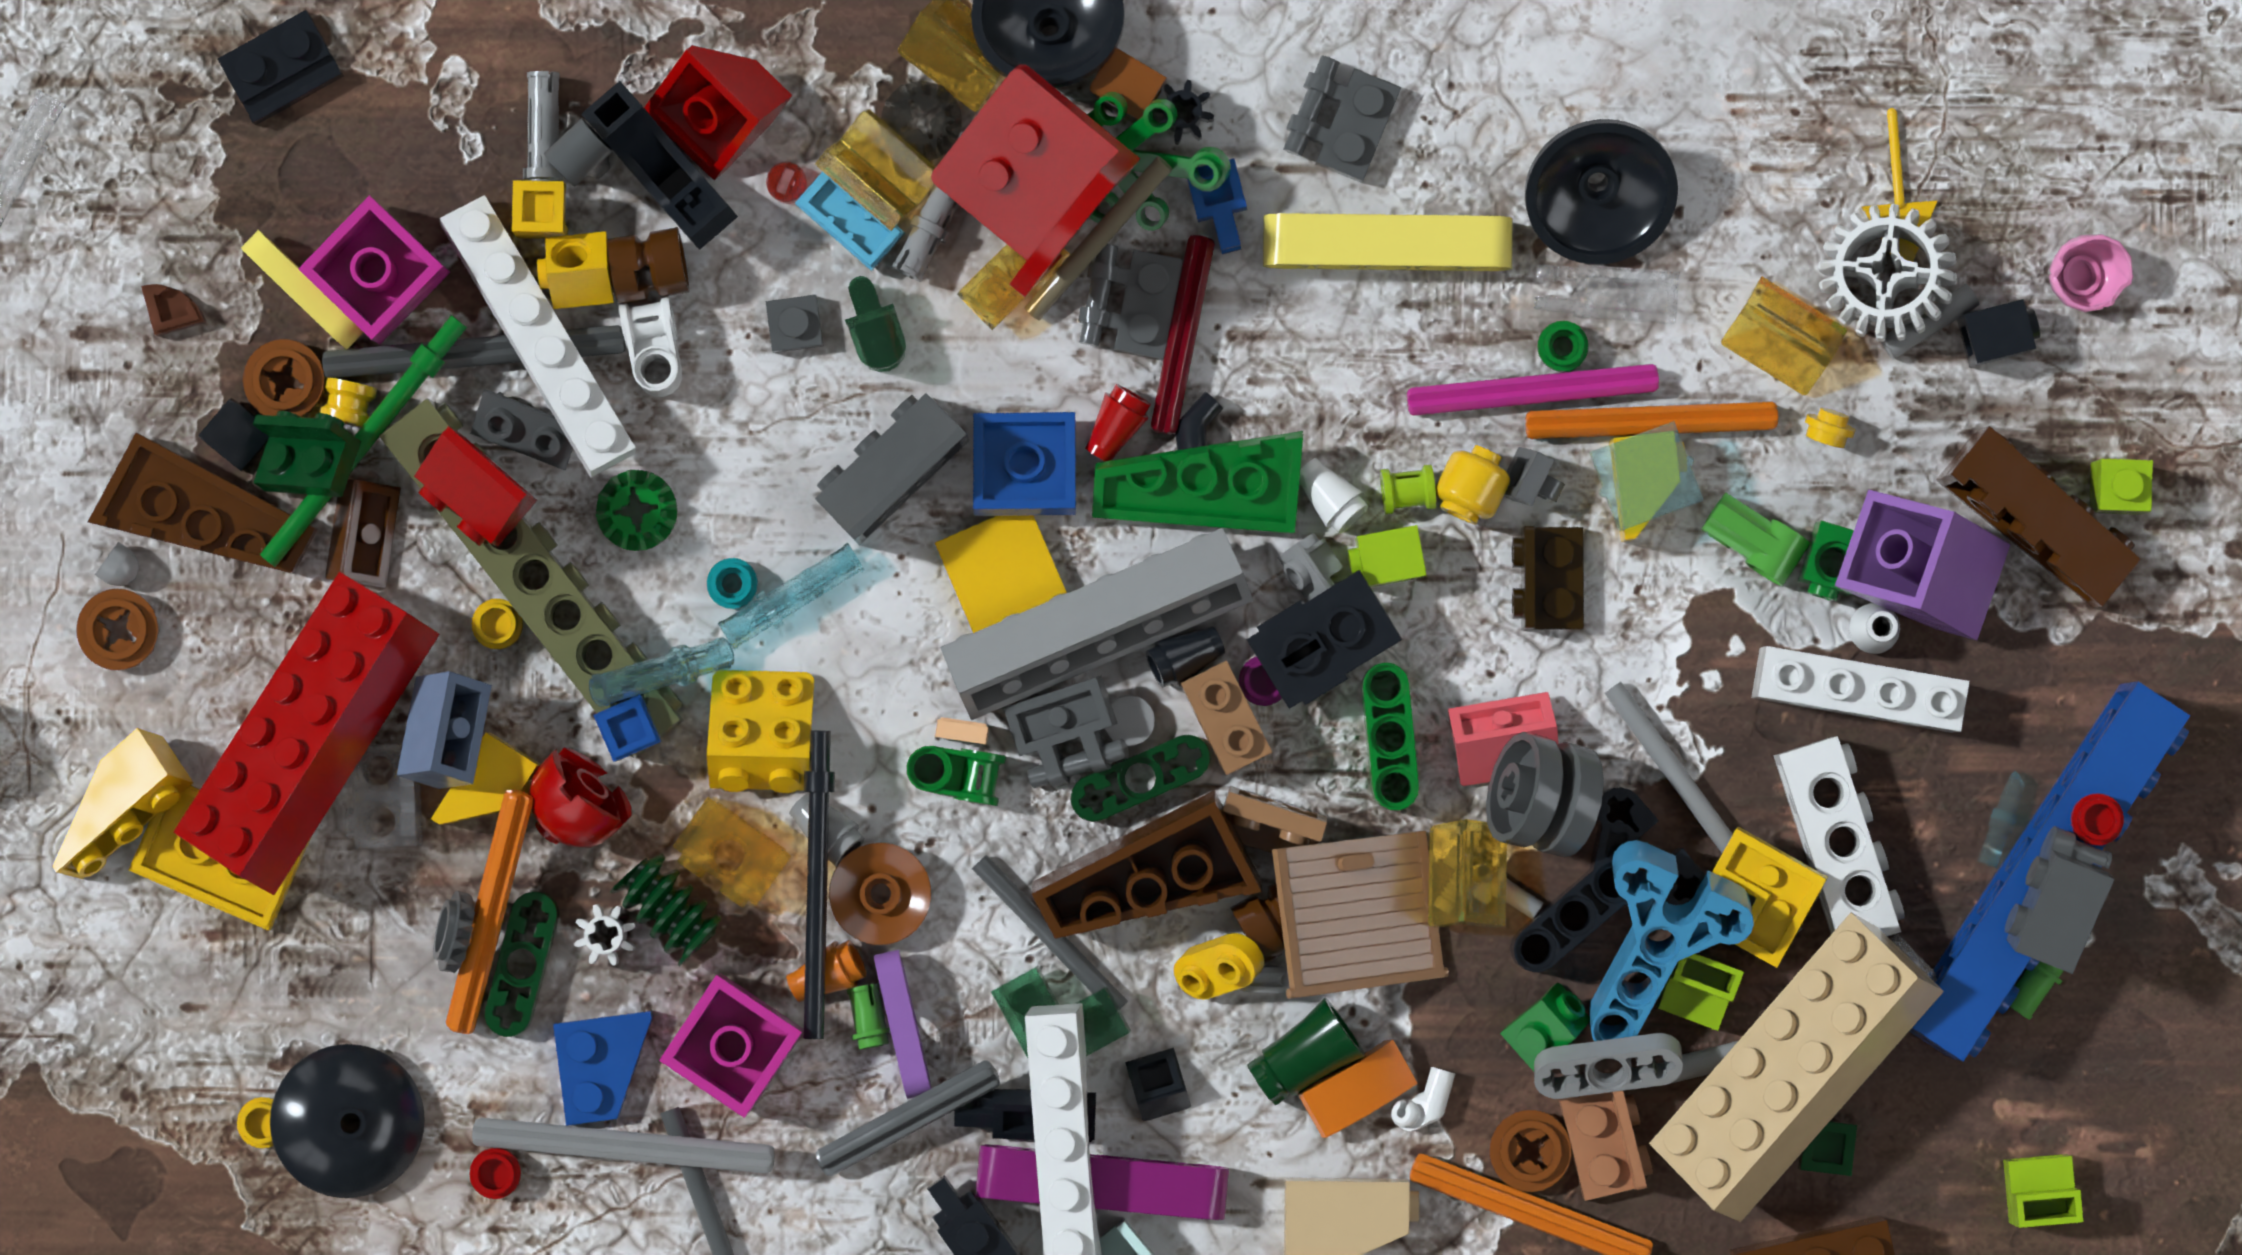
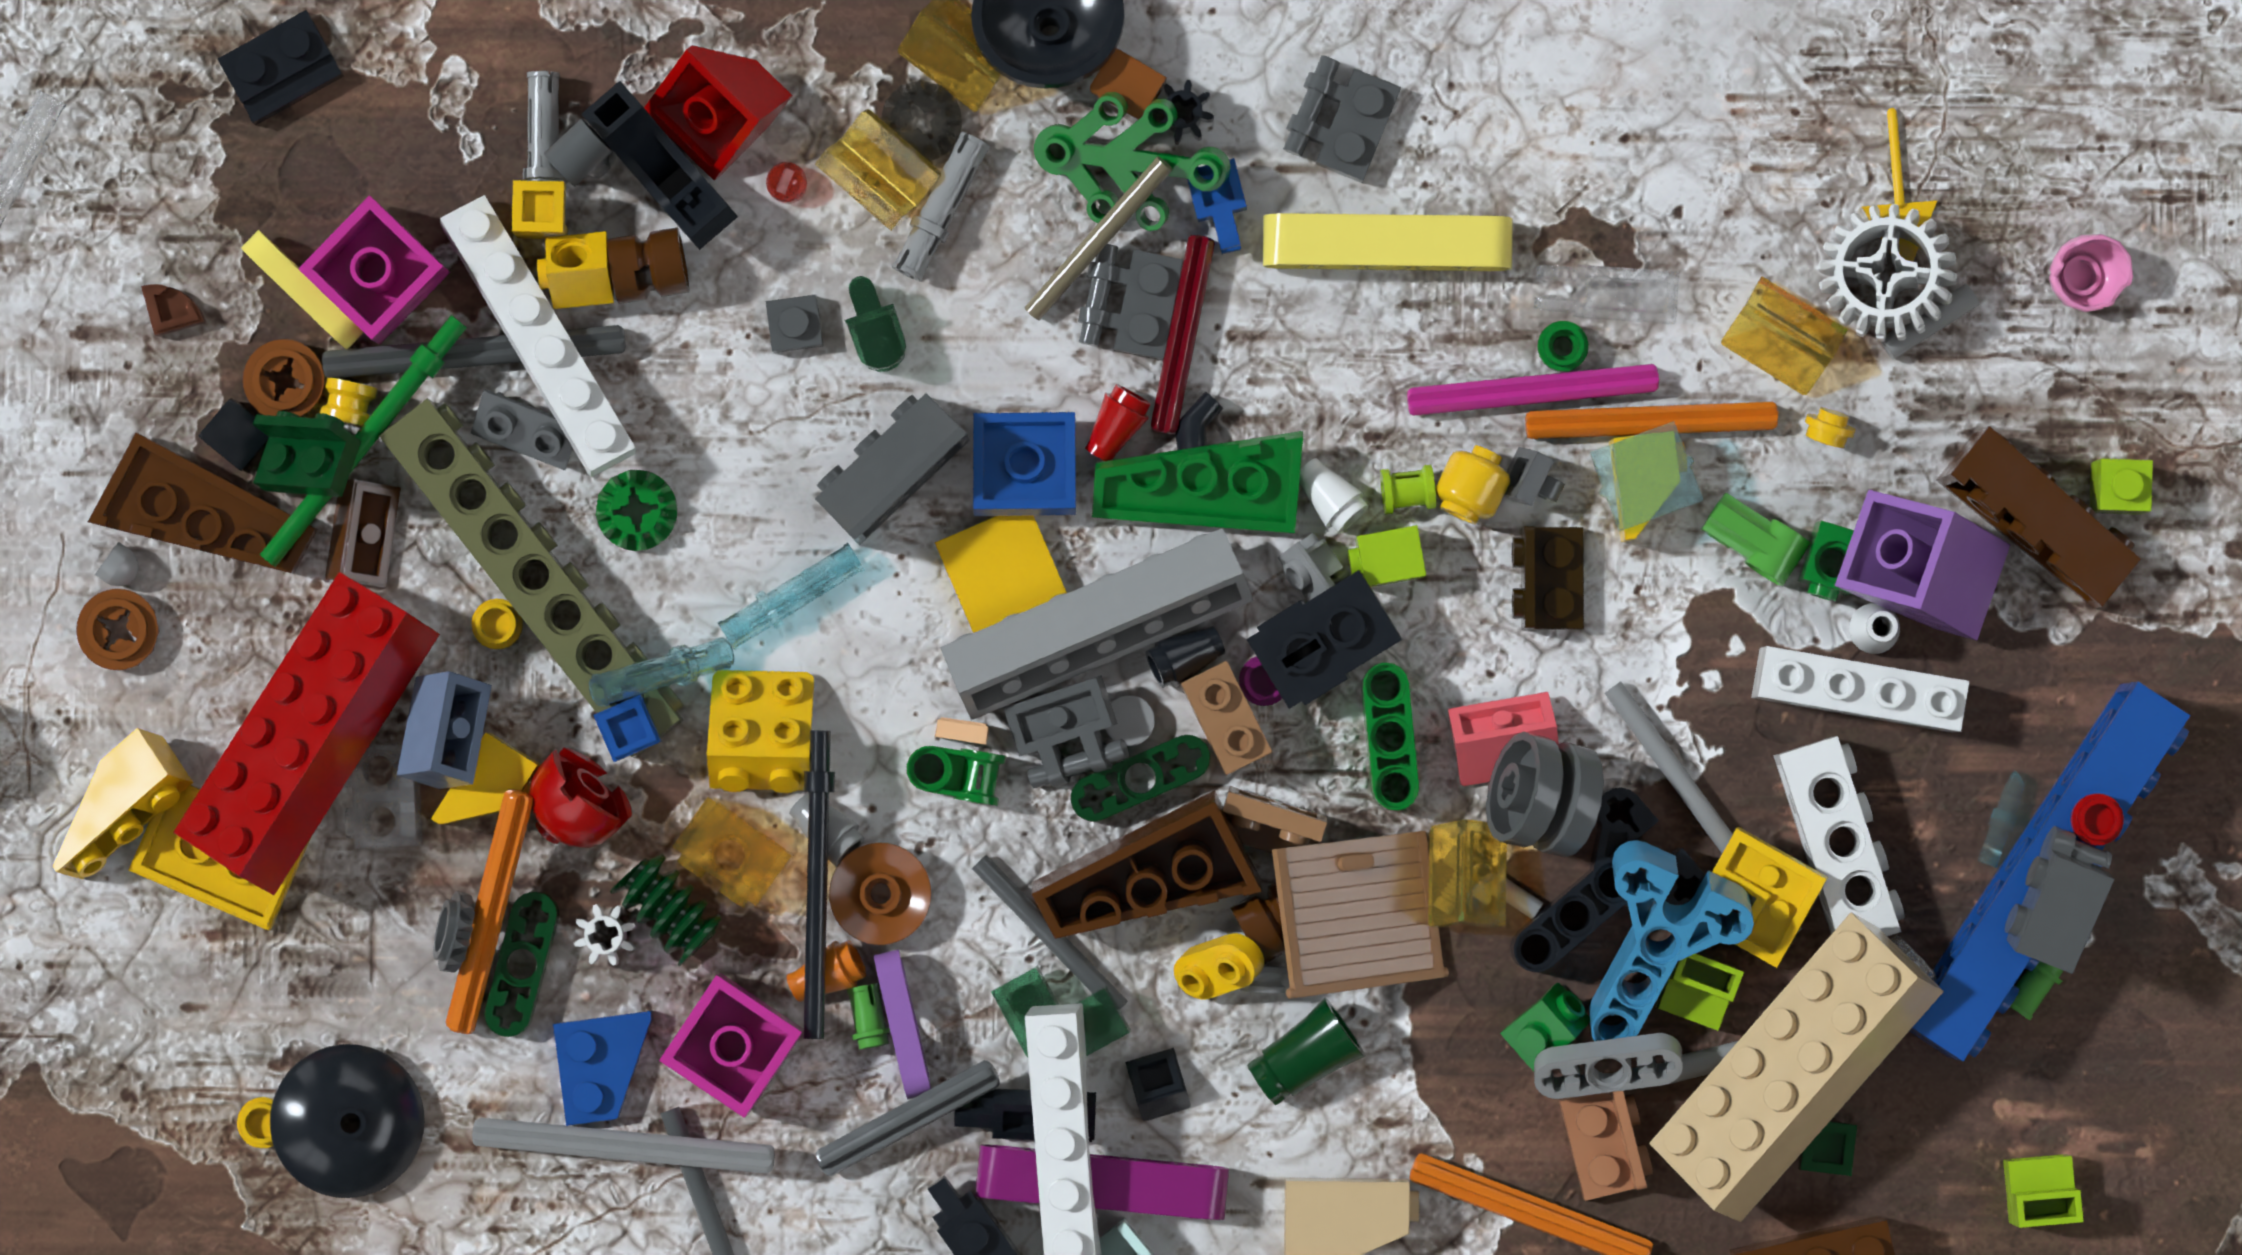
(473, 487): red slope -> none
(495, 1173): red plate -> none
(650, 336): white piece -> none
(720, 572): teal plate -> none
(848, 221): medium azure plate -> none
(990, 291): clear yellow slope -> none
(1032, 170): red piece -> none
(1357, 1089): orange slope -> none
(1426, 1106): white arm -> none
(1554, 1151): dark orange gear -> none
(1605, 218): black dish -> none
(1998, 332): black brick -> none

